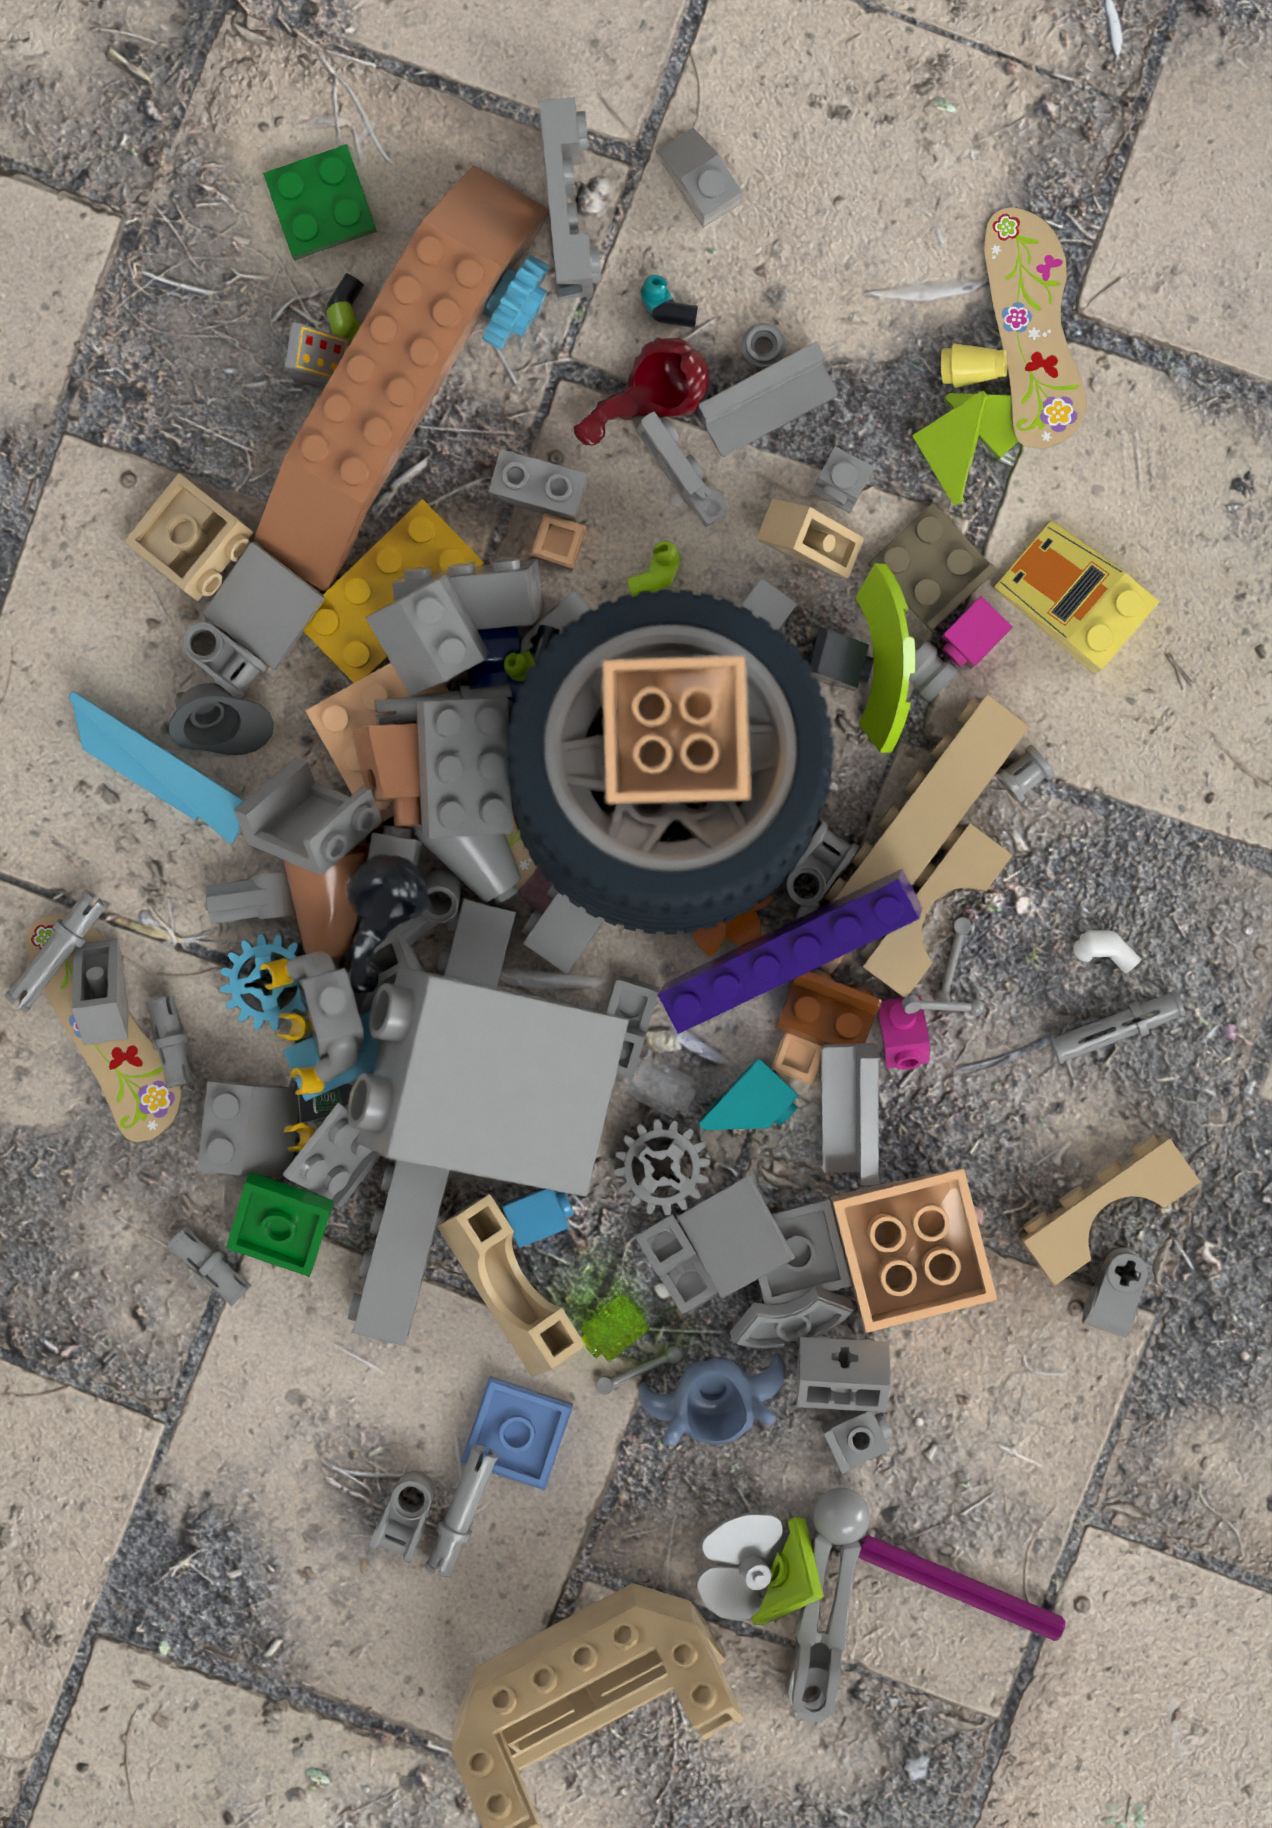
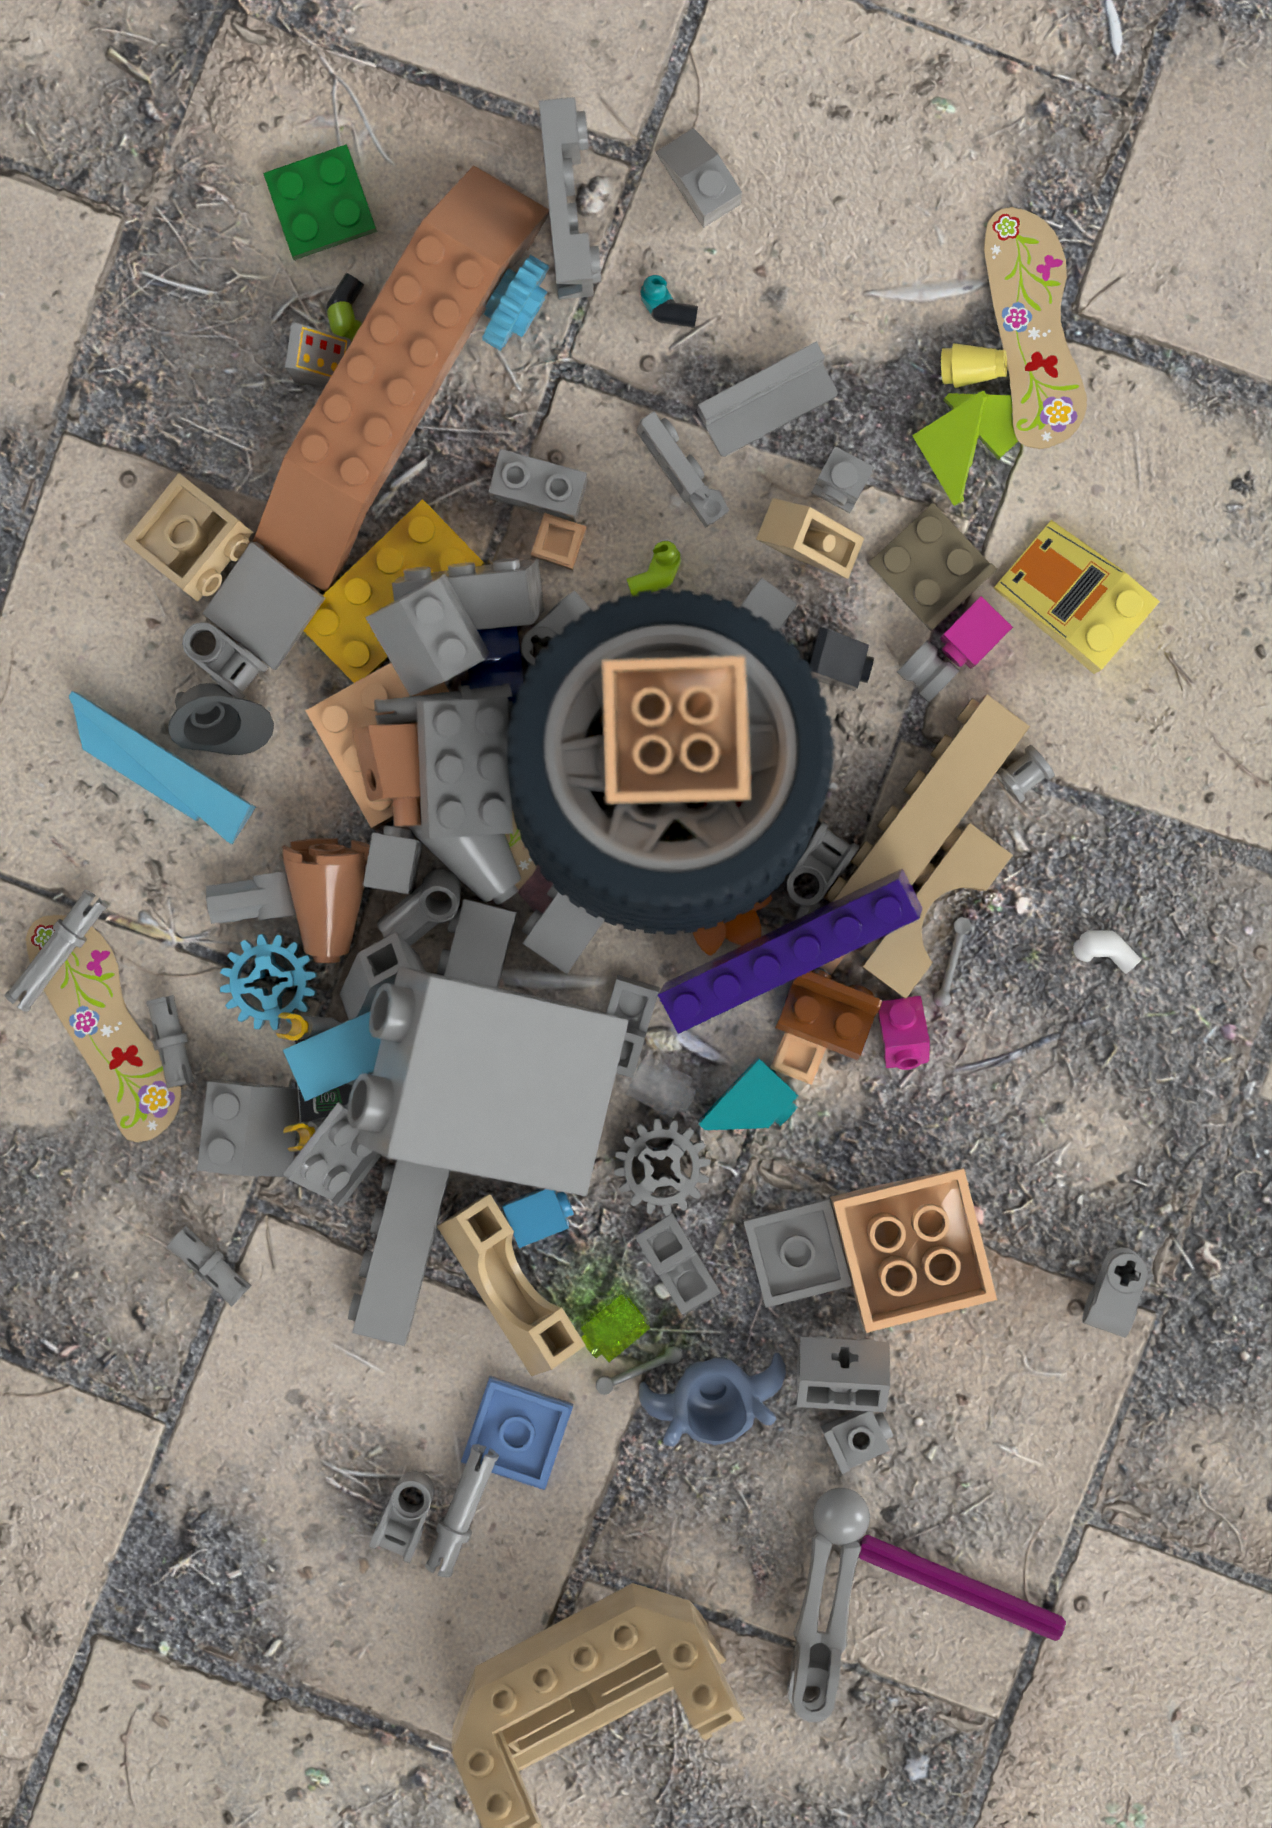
(99, 992): light grey slope -> none
(279, 1224): green plate -> none
(306, 820): light grey panel -> none
(330, 1015): light grey torso -> none
(383, 895): black hair -> none
(518, 664): arm -> none
(664, 379): dark red hair -> none
(736, 1236): light grey piece -> none
(749, 1544): light grey piece -> none
(769, 333): light grey plate -> none
(793, 1577): lime tile -> none
(807, 1316): light grey tile -> none
(850, 1110): light grey panel -> none
(893, 657): lime tile -> none
(912, 1004): light grey hinge -> none
(1061, 1239): tan arch -> none
(1167, 1008): light grey pin -> none

